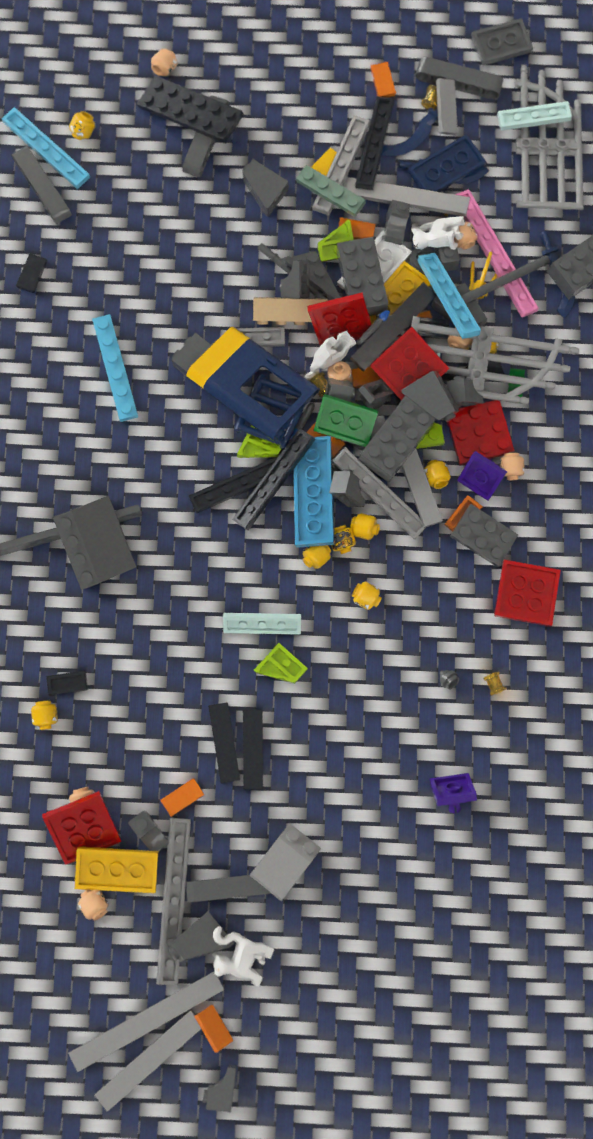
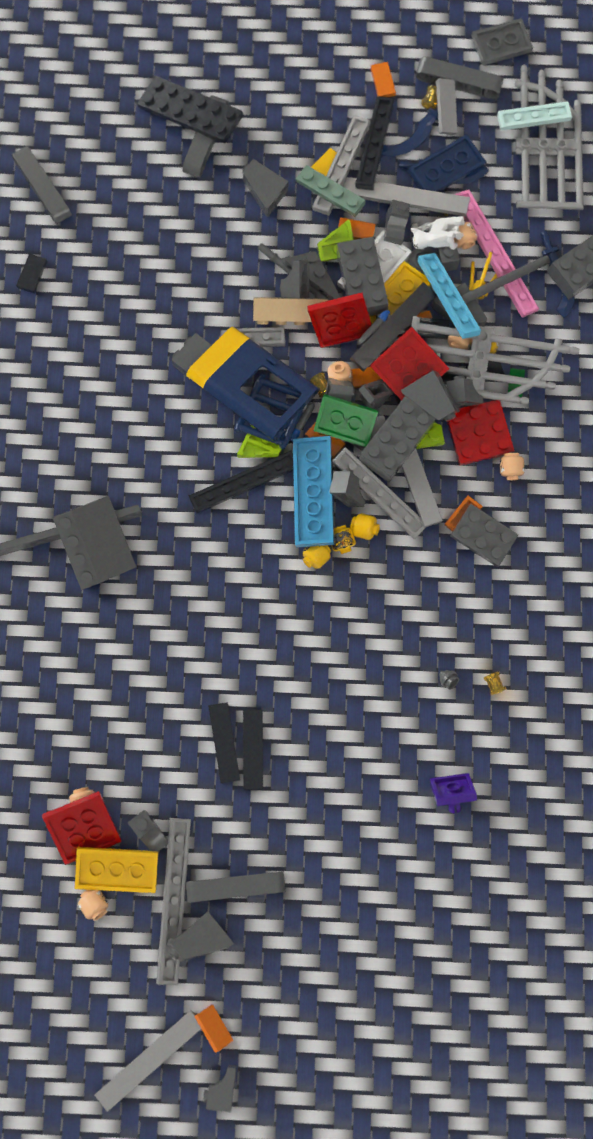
(44, 714): yellow head -> none
(46, 148): medium azure plate -> none
(67, 683): black tile -> none
(82, 125): yellow head -> none
(115, 368): medium azure plate -> none
(146, 1021): light grey tile -> none
(163, 62): light nougat head -> none
(182, 797): orange tile -> none
(243, 956): white animal -> none
(261, 623): light aqua plate -> none
(274, 479): black tile -> none
(281, 665): lime wing -> none
(285, 862): light grey slope -> none
(330, 352): white animal -> none
(366, 595): yellow head -> none
(437, 474): yellow head -> none
(481, 475): dark purple tile -> none
(527, 593): red plate -> none

